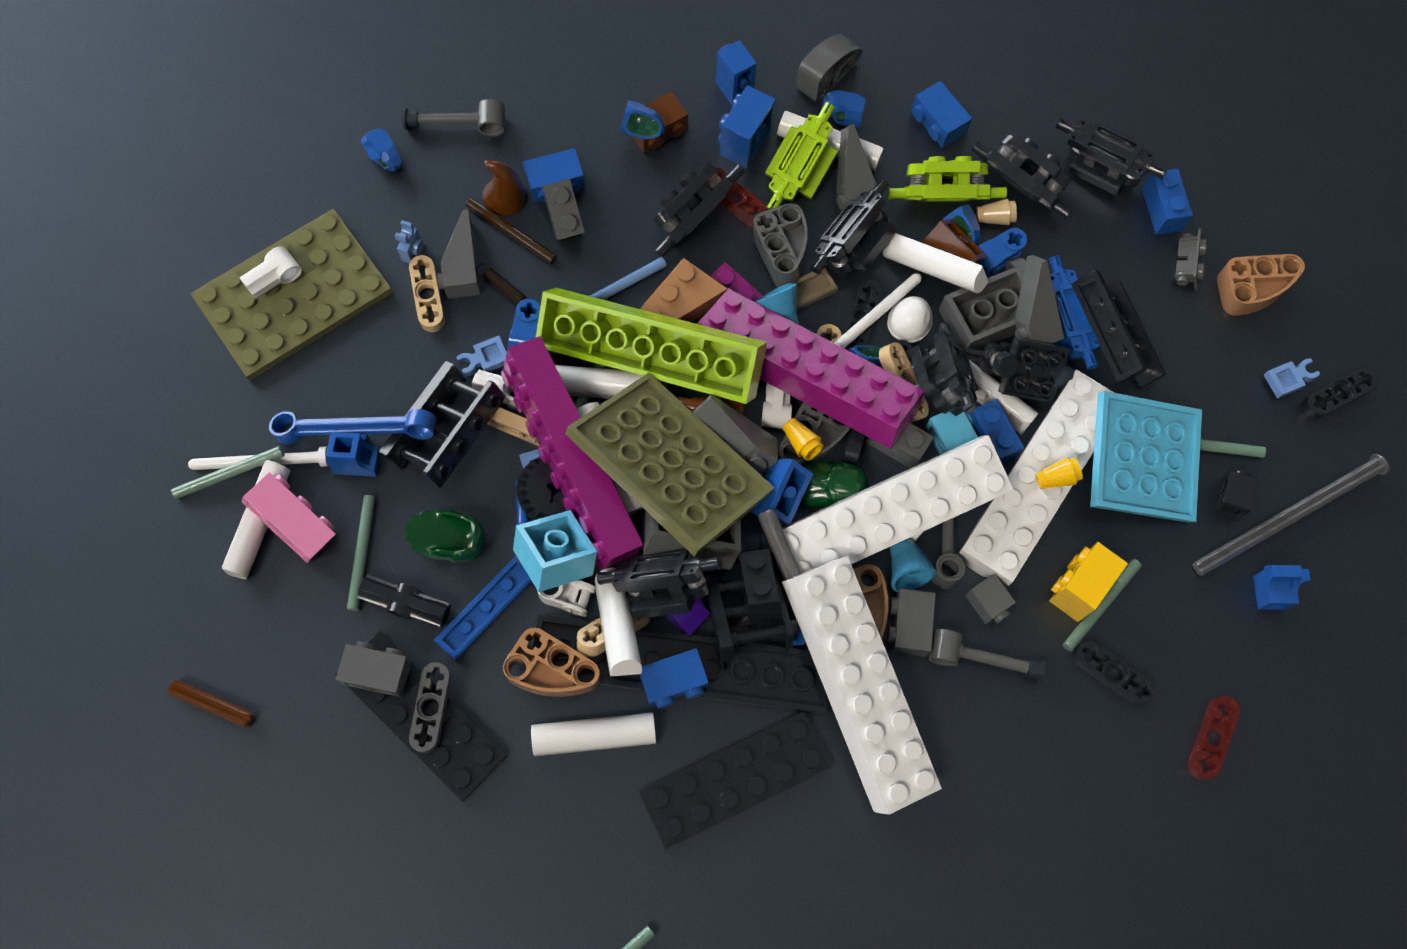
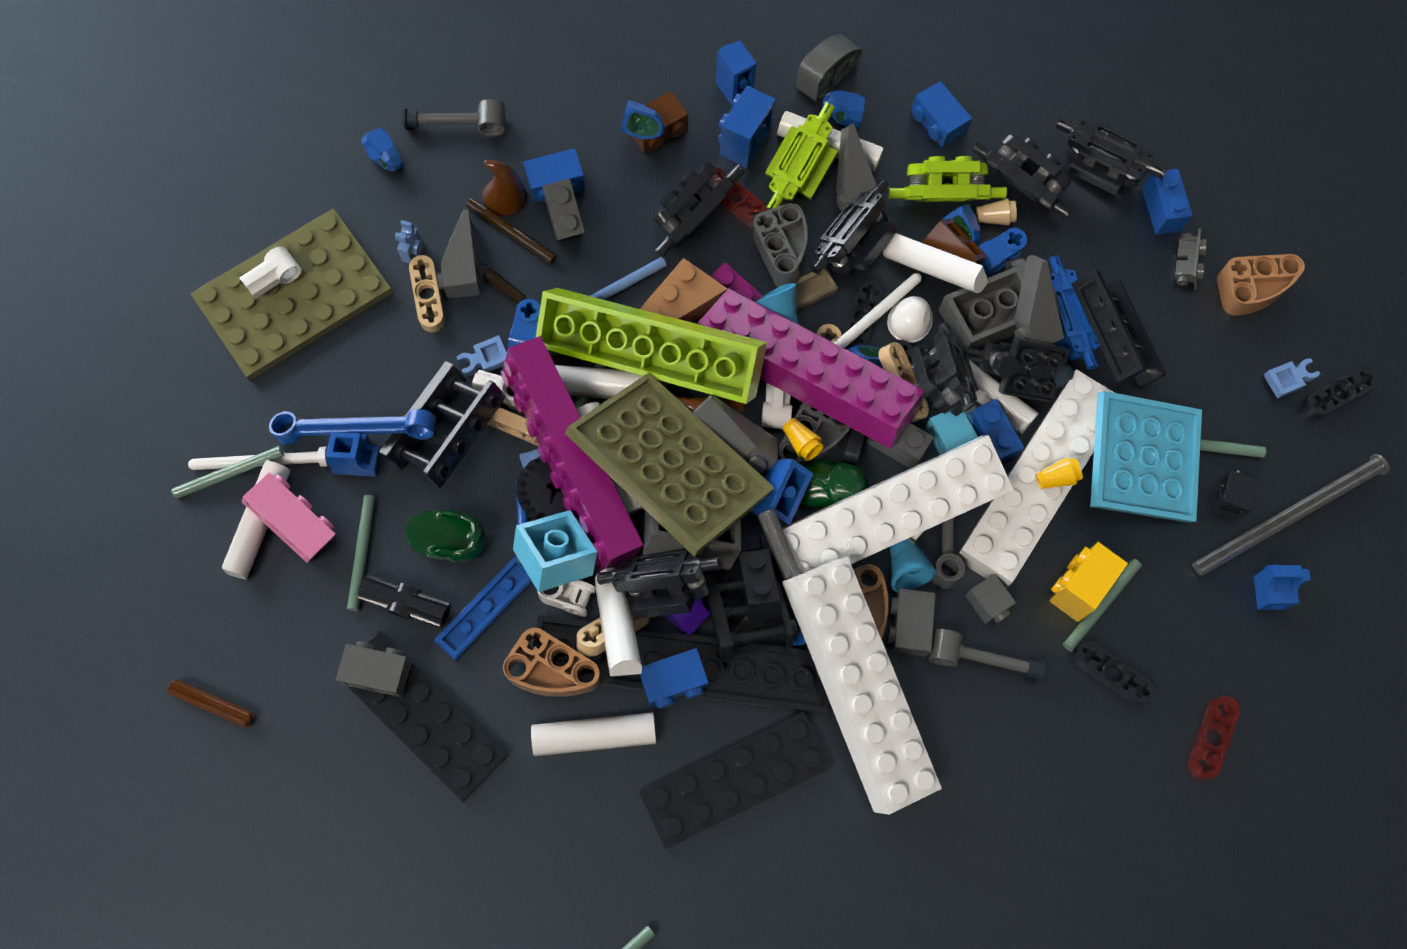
(442, 686): dark grey beam -> none

